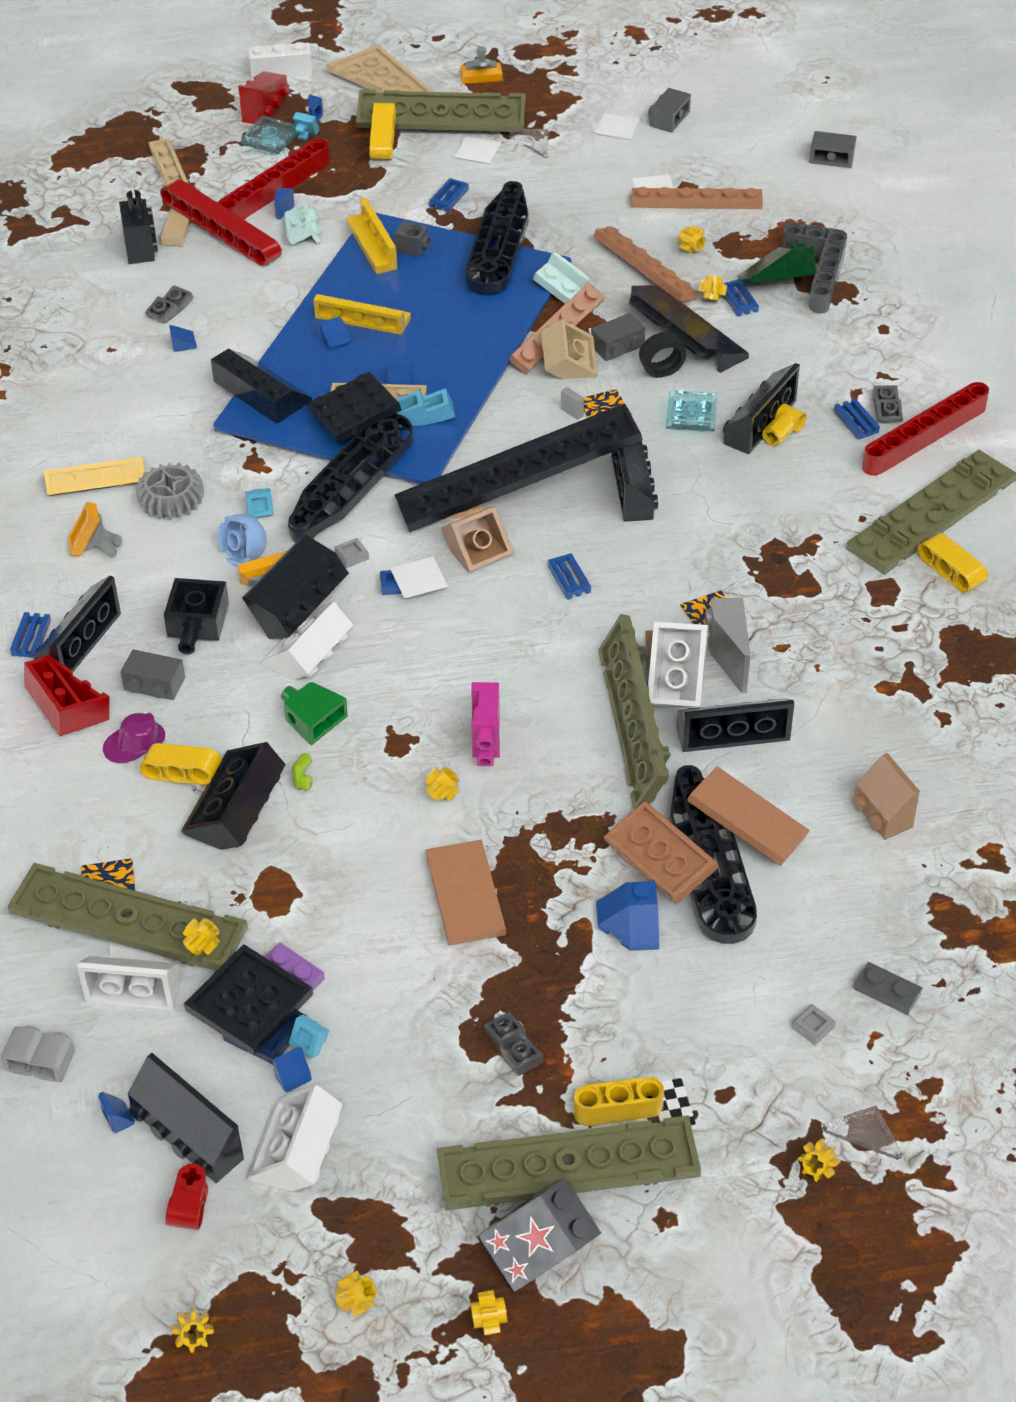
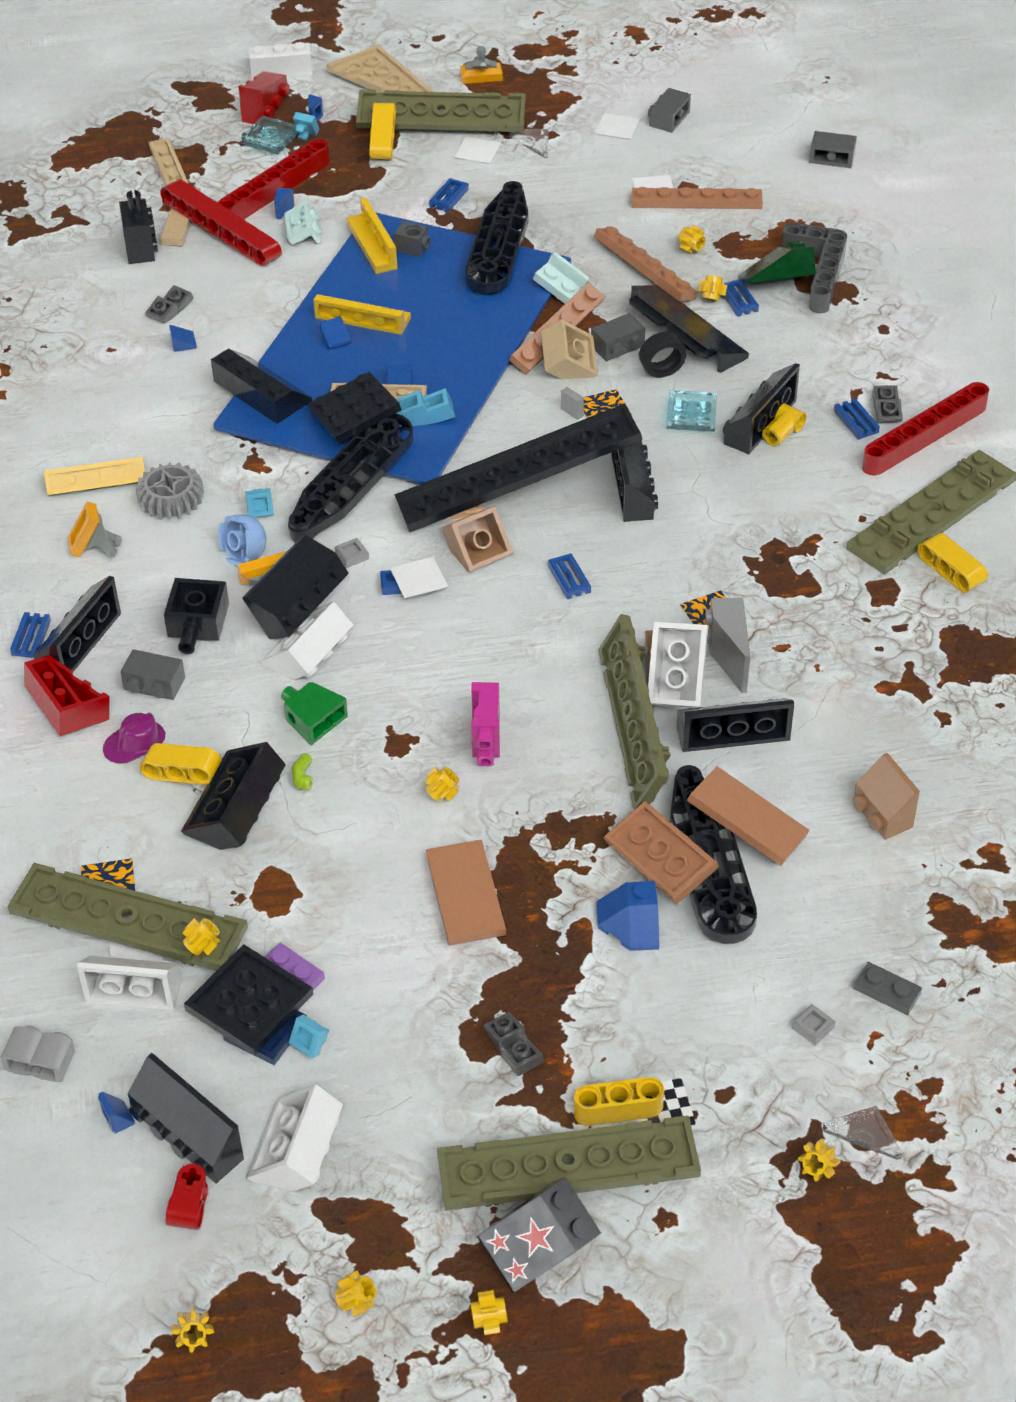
(292, 1069): blue slope -> none

